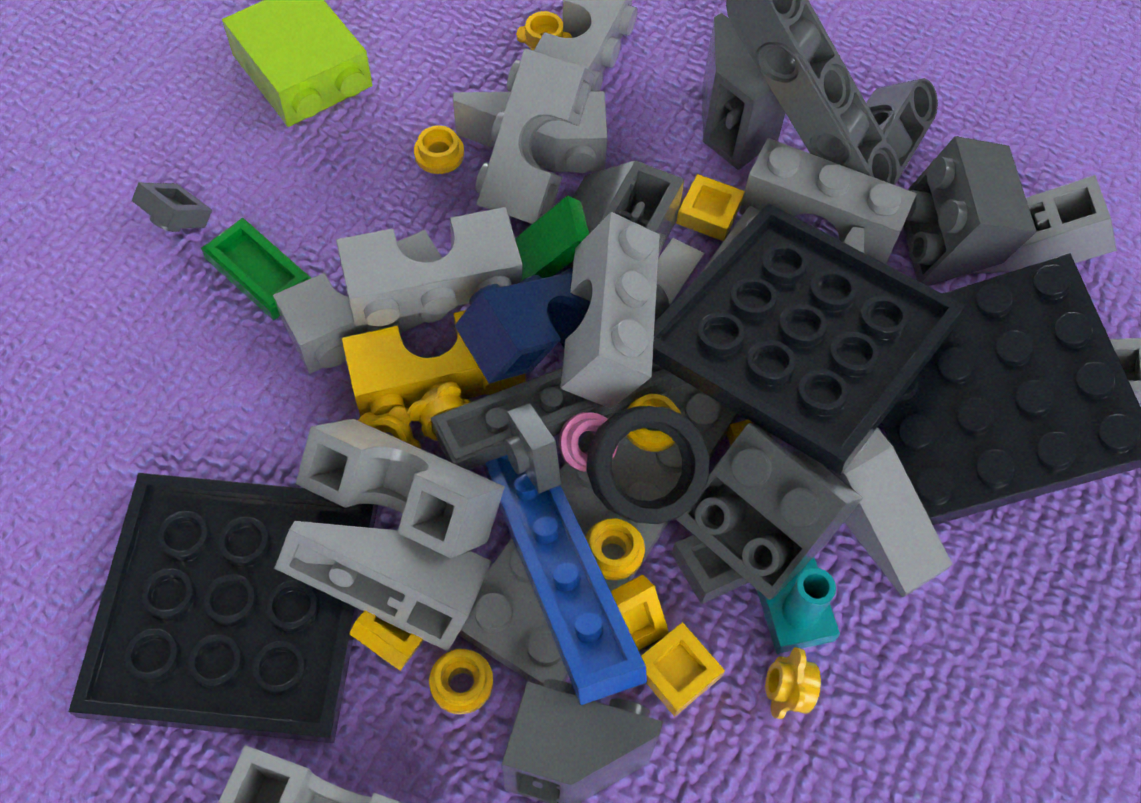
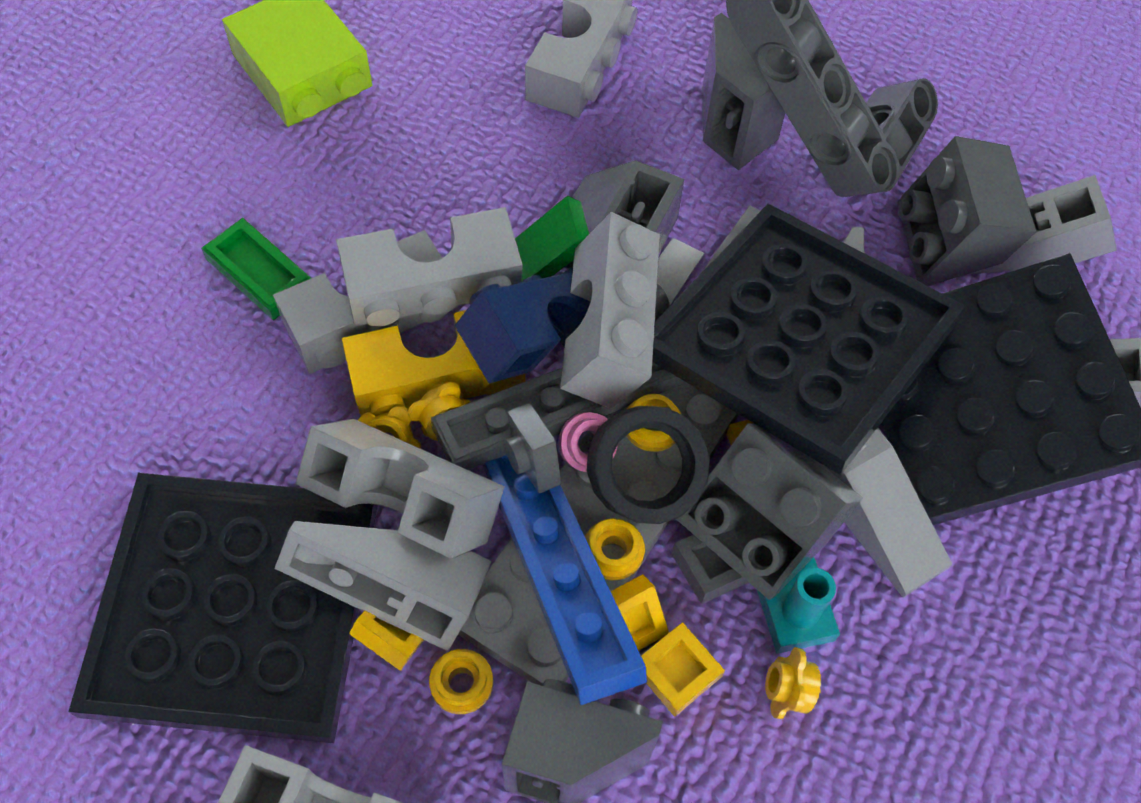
(171, 206): dark grey plate -> none
(438, 150): yellow plate -> none
(537, 25): yellow plate -> none
(541, 92): light grey arch -> none
(554, 145): light grey slope -> none
(710, 207): yellow plate -> none
(843, 196): light grey arch -> none

